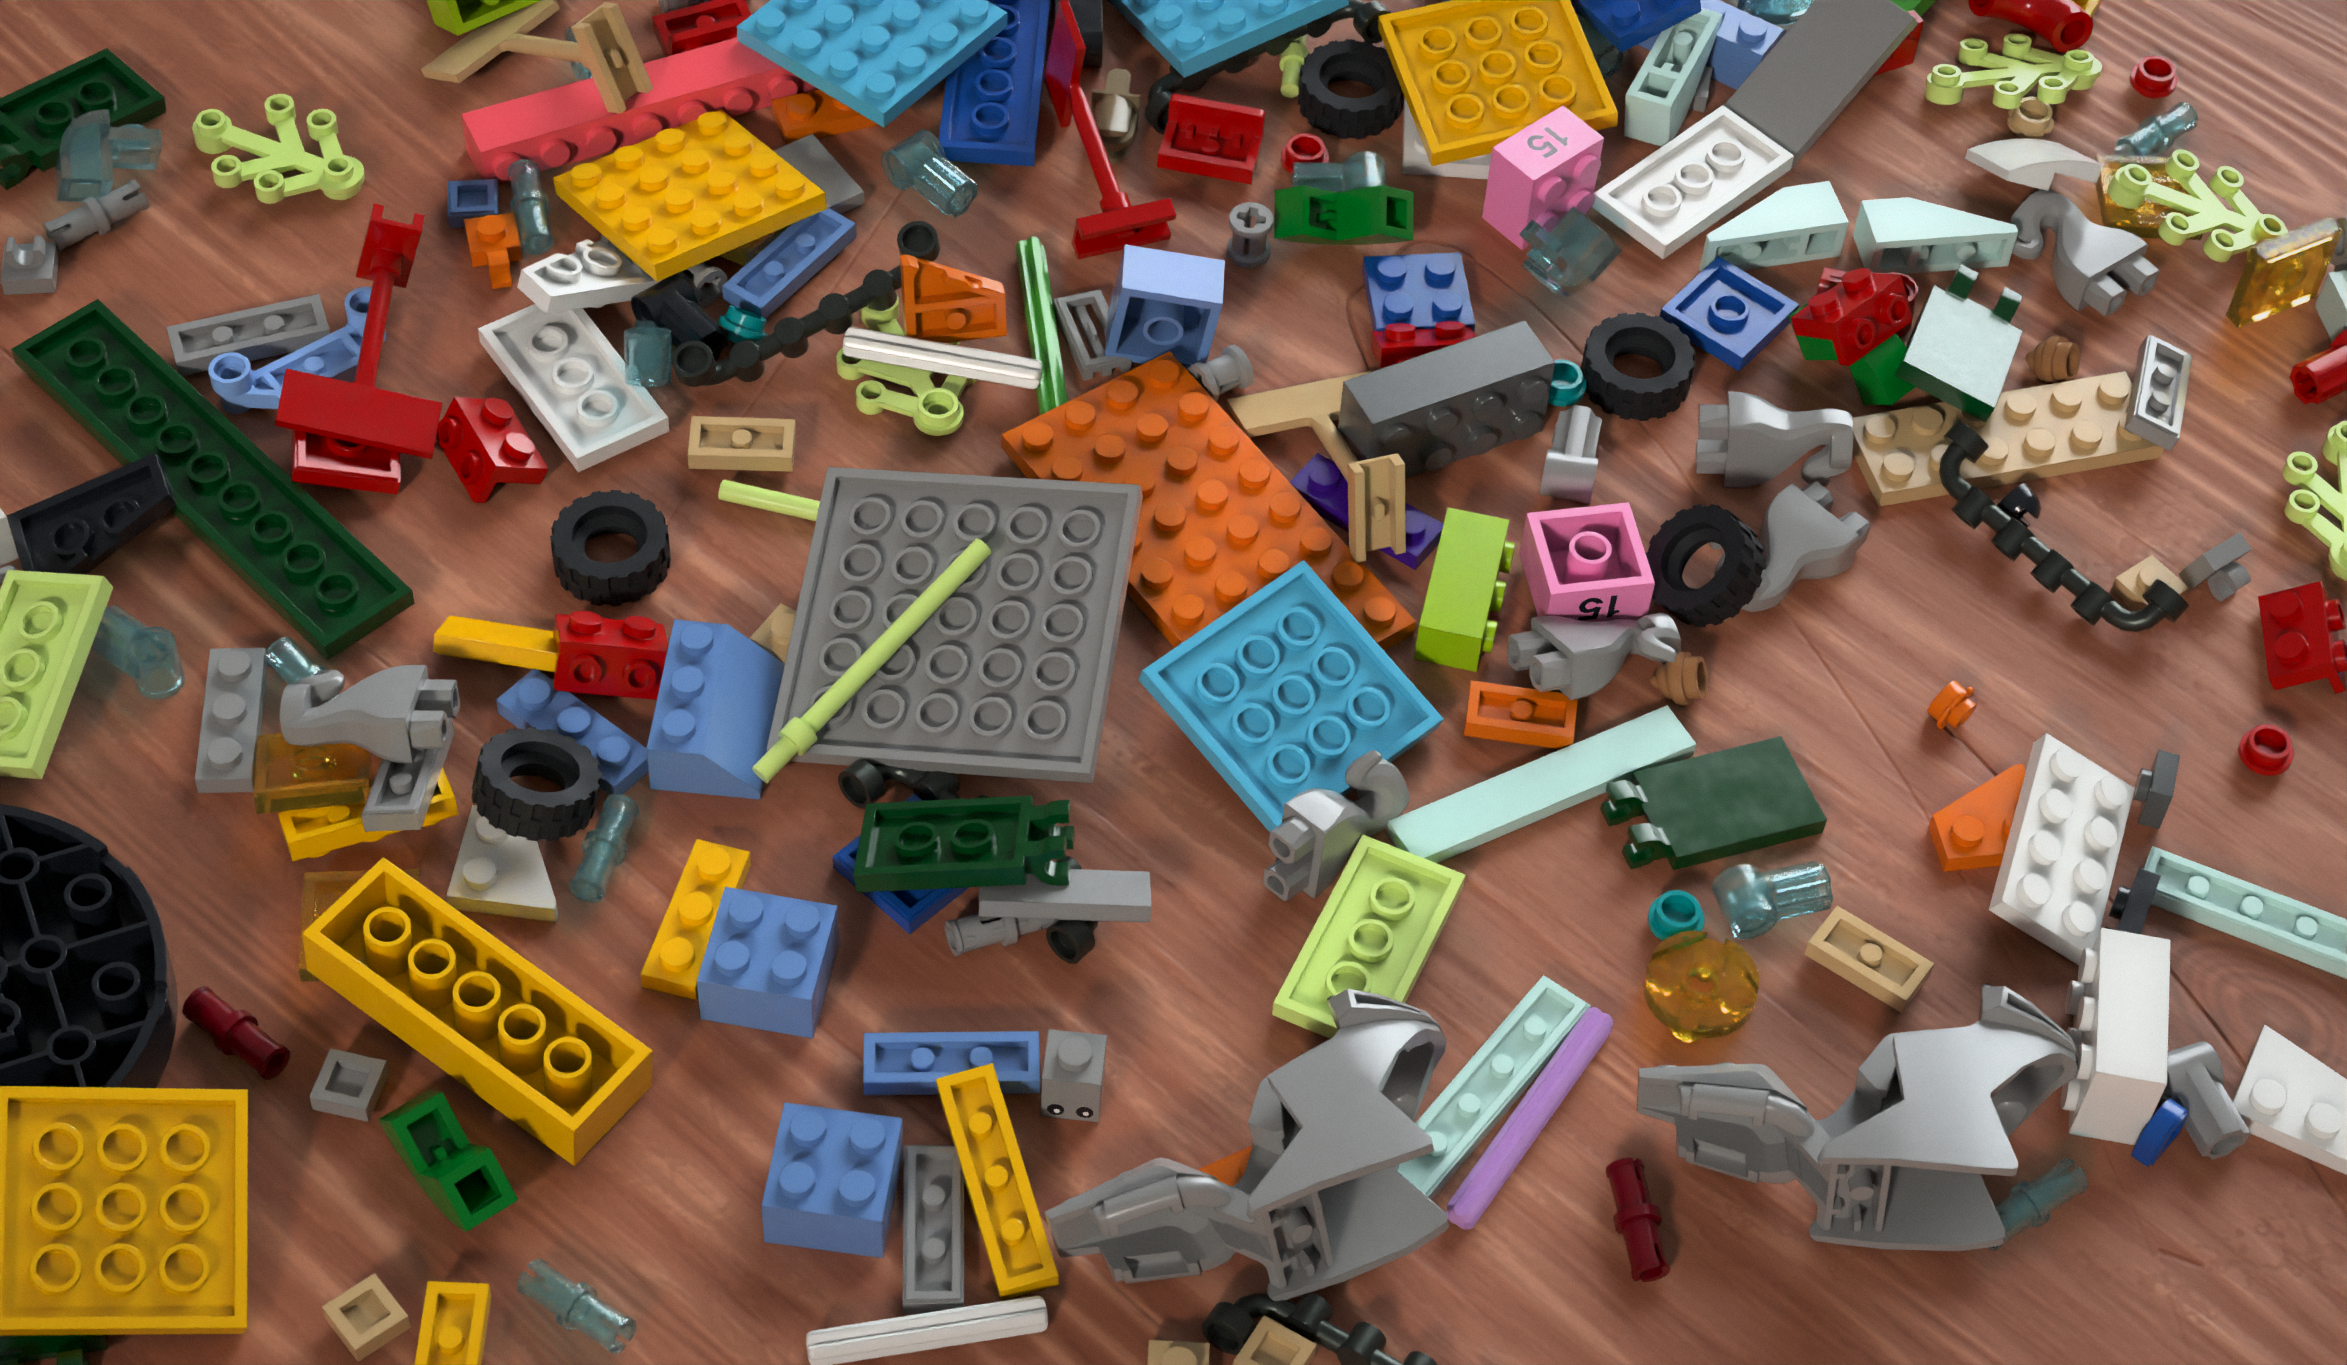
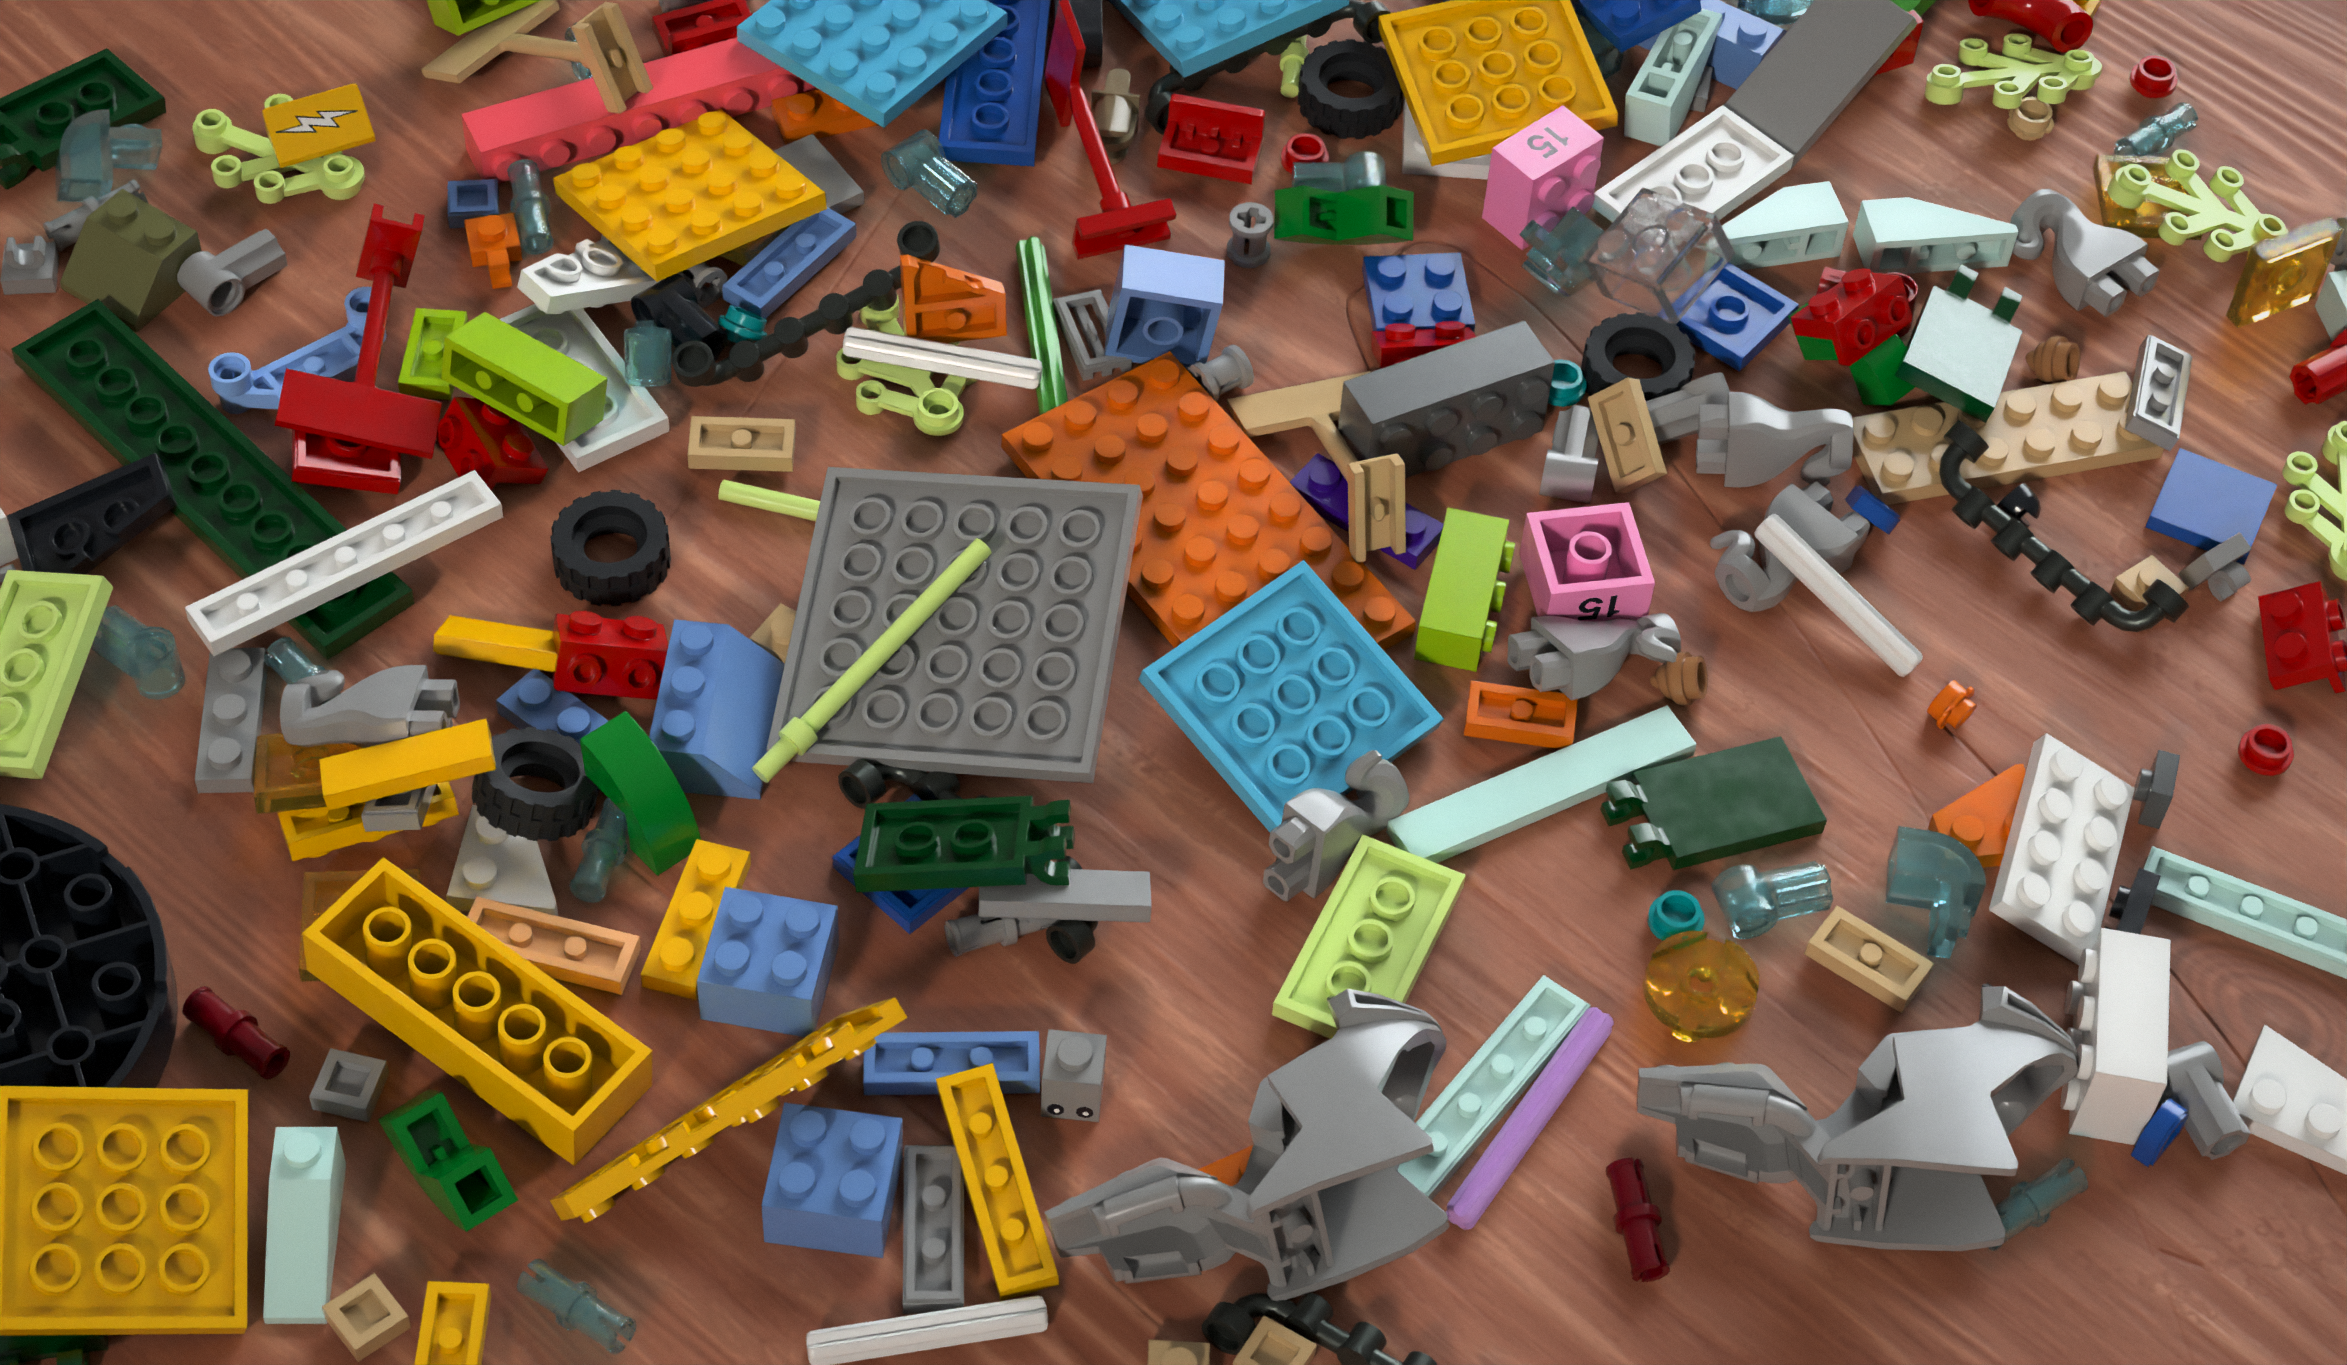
(129, 259): none -> olive slope
(221, 280): none -> light grey piece
(250, 332): light grey plate -> none
(302, 1223): none -> light aqua slope
(318, 125): none -> yellow slope
(343, 562): none -> white plate
(407, 764): none -> yellow tile
(424, 353): none -> lime plate
(524, 378): none -> lime brick
(561, 945): none -> light nougat plate
(642, 785): none -> green brick
(741, 1101): none -> yellow wing
(1627, 435): none -> tan plate
(1659, 255): none -> clear brick
(1678, 412): none -> light grey piece
(1732, 584): black tyre -> none
(1838, 595): none -> white axle
(1872, 509): none -> blue tile
(1935, 875): none -> clear light blue brick
(2033, 161): white slope -> none
(2209, 503): none -> tile

